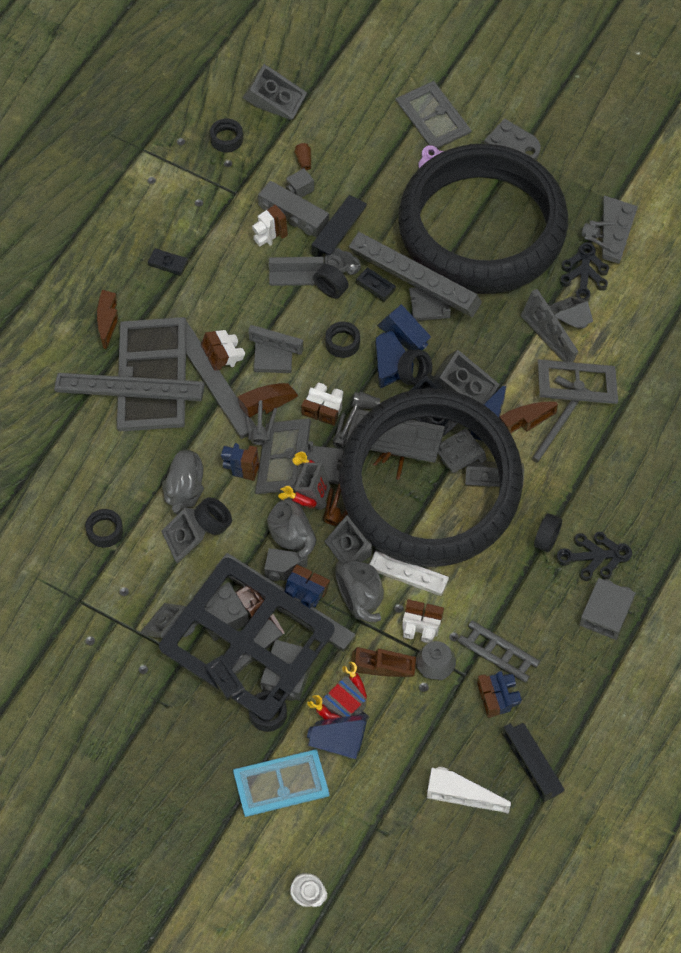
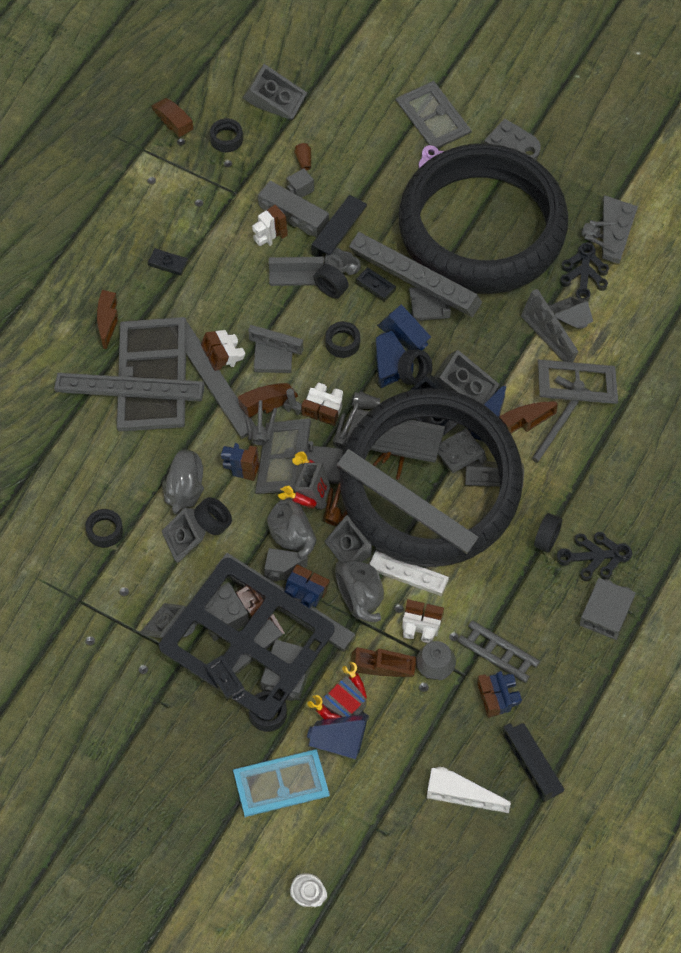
(173, 116): none -> reddish brown slope
(291, 402): none -> dark grey bar
(407, 501): none -> dark grey tile

